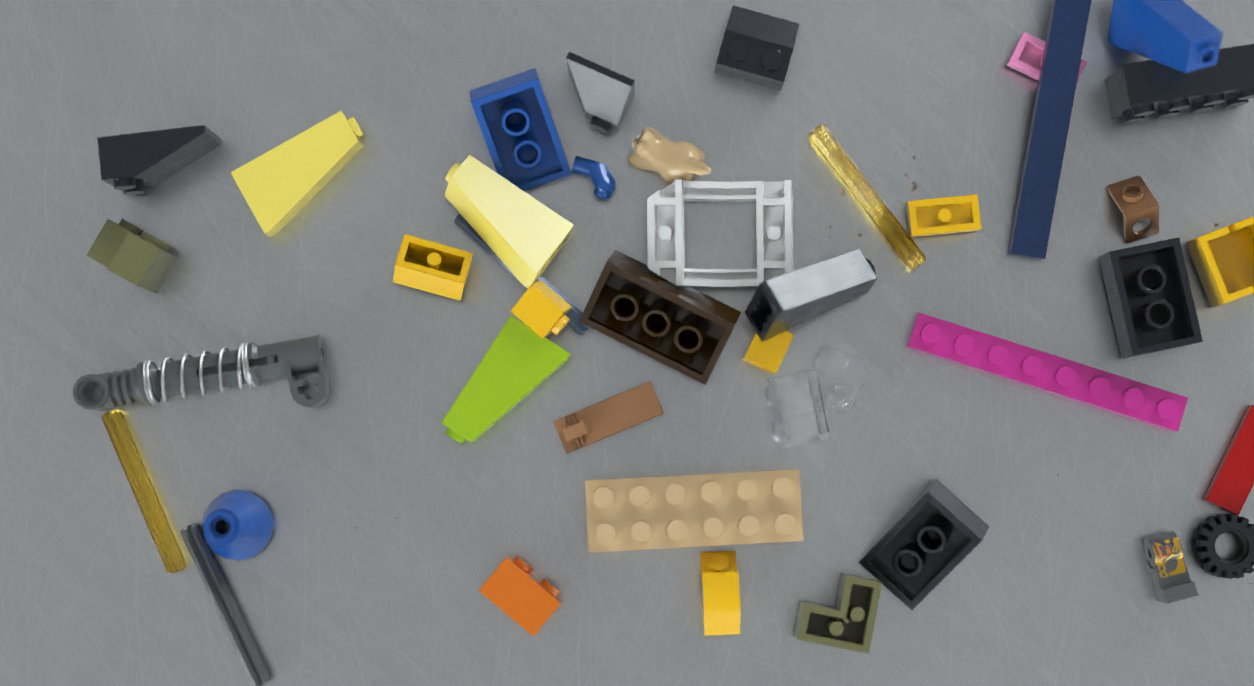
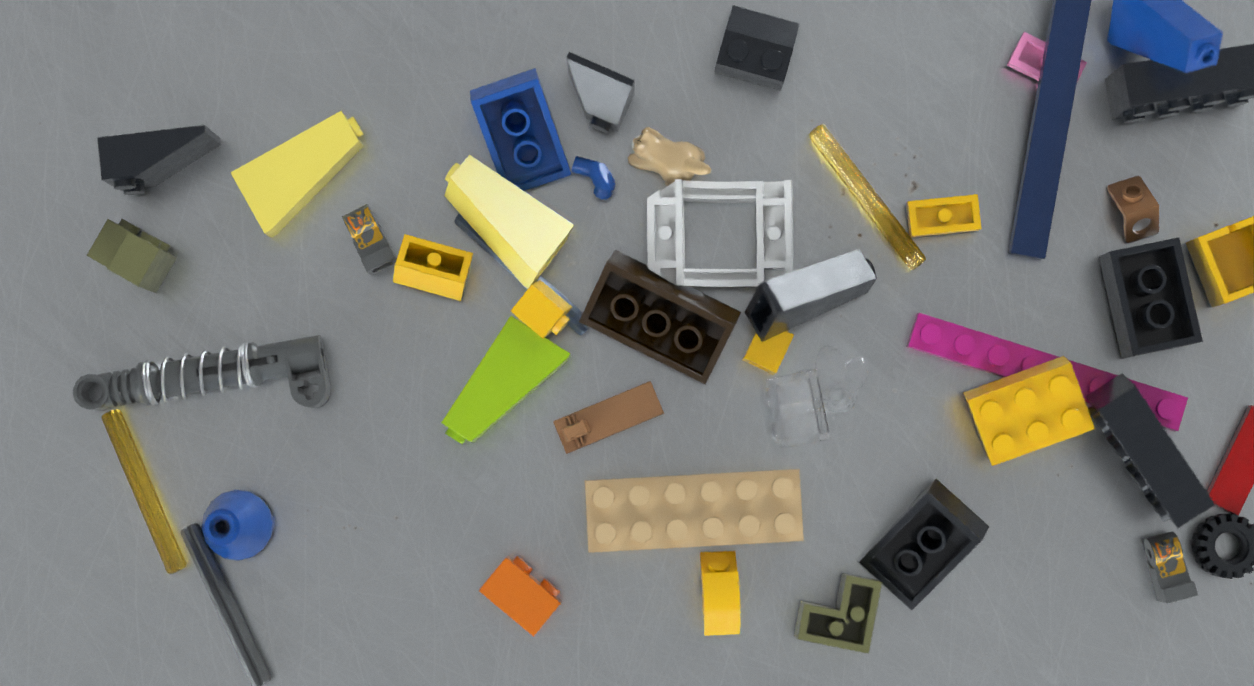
(369, 240): none -> dark grey leg
(1029, 410): none -> yellow brick
(1152, 454): none -> black brick

